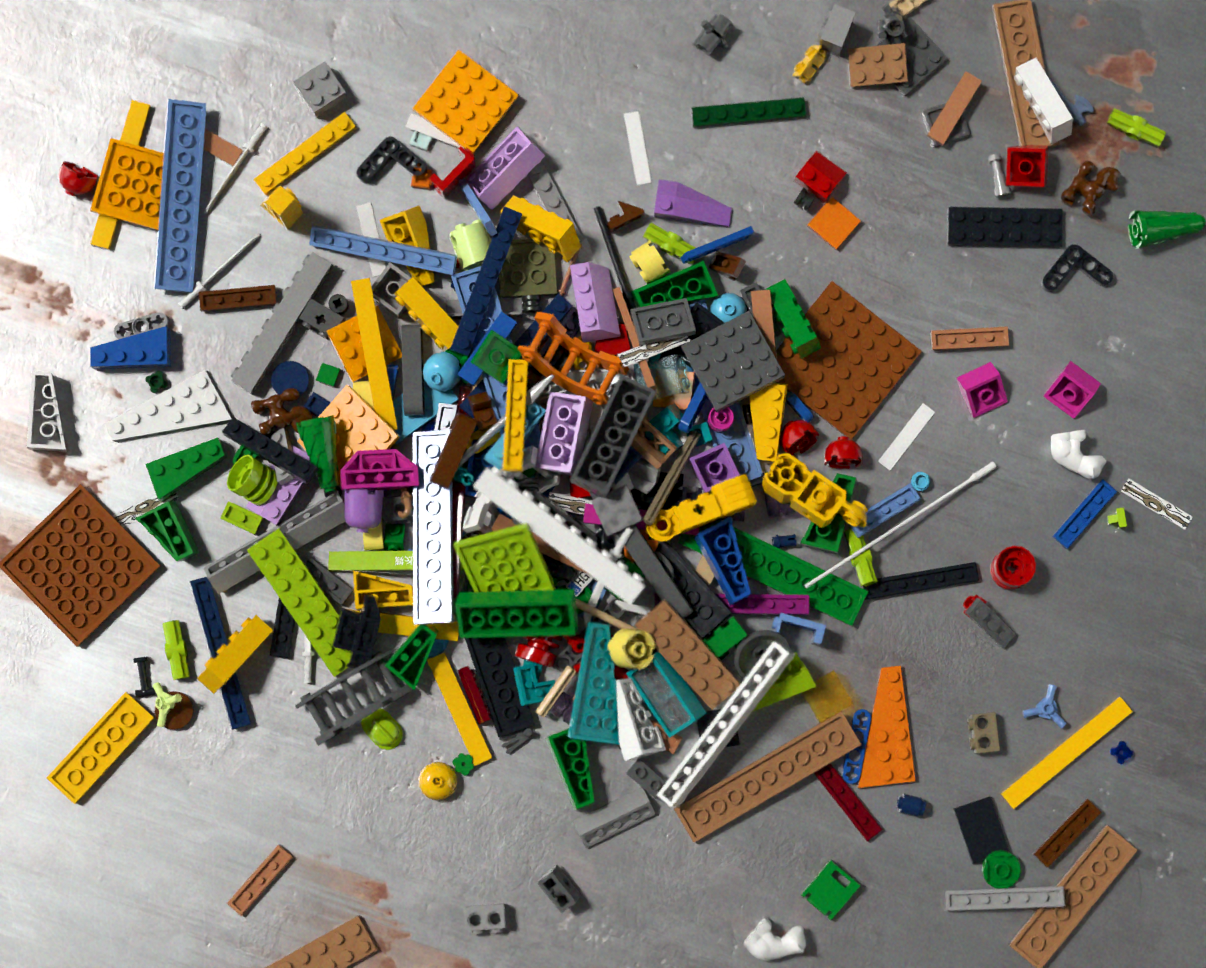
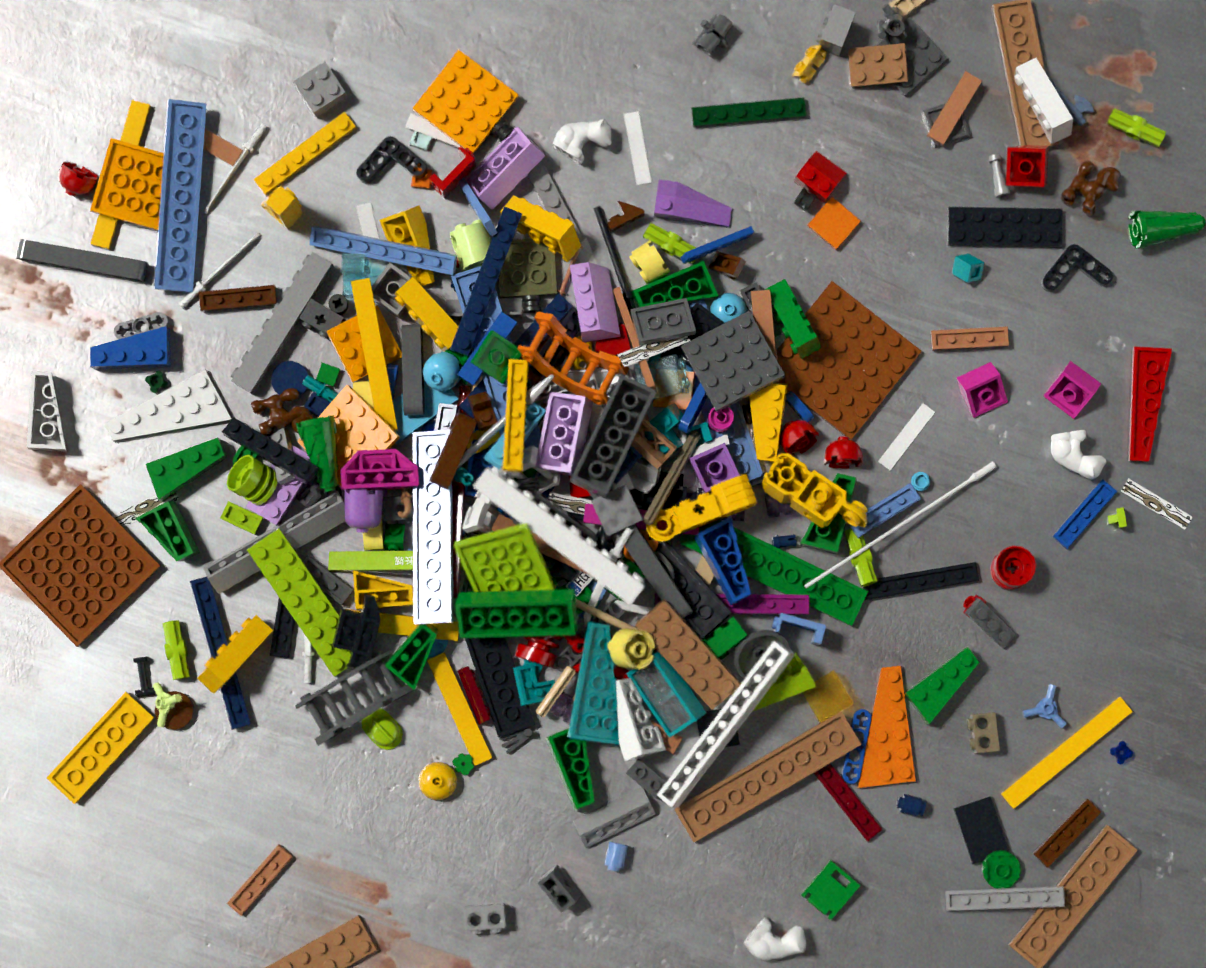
(82, 260): none -> dark grey beam
(310, 494): none -> flat silver plate
(319, 388): none -> teal axle
(353, 268): none -> clear light blue brick
(502, 130): none -> pearl dark grey wheel
(573, 136): none -> white animal
(616, 856): none -> medium blue brick
(699, 449): none -> white sticker
(939, 686): none -> green wedge
(968, 268): none -> teal panel
(1147, 386): none -> red wing

